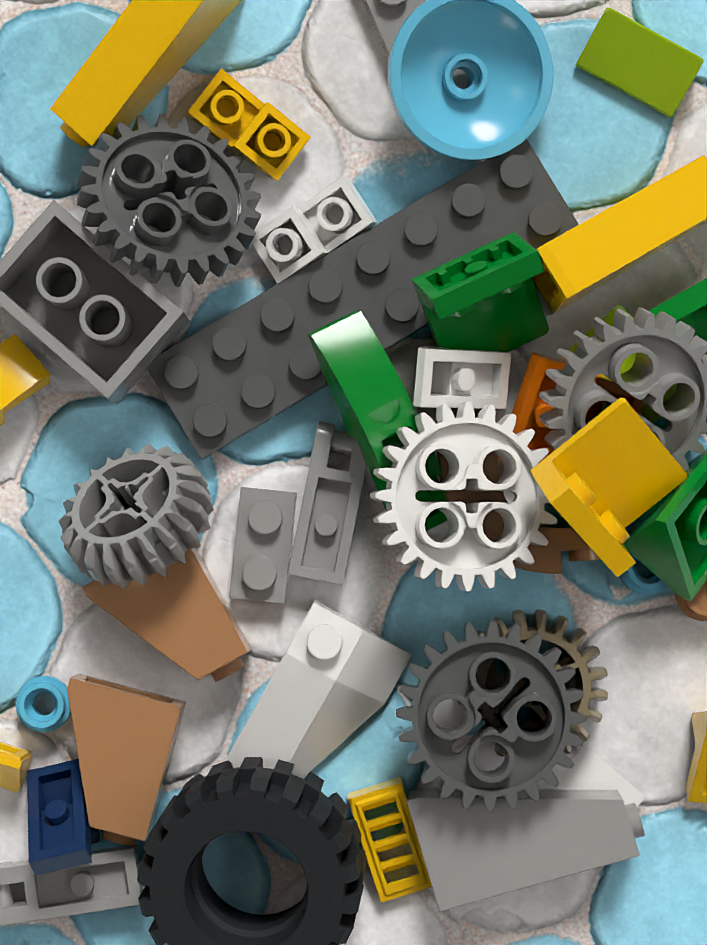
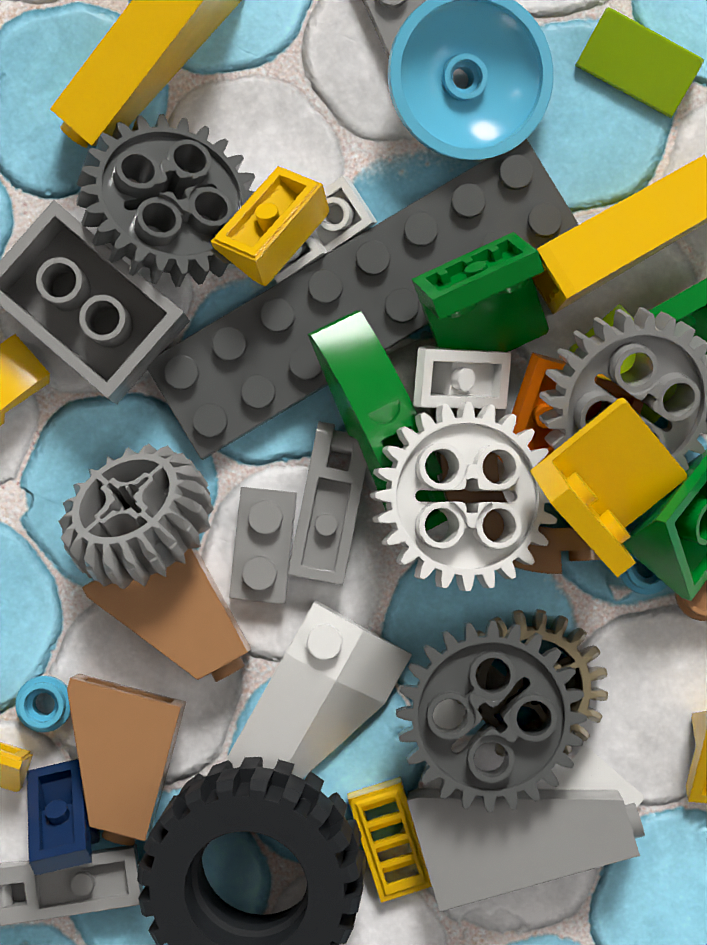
(250, 126): yellow slope -> none
(272, 224): none -> yellow slope

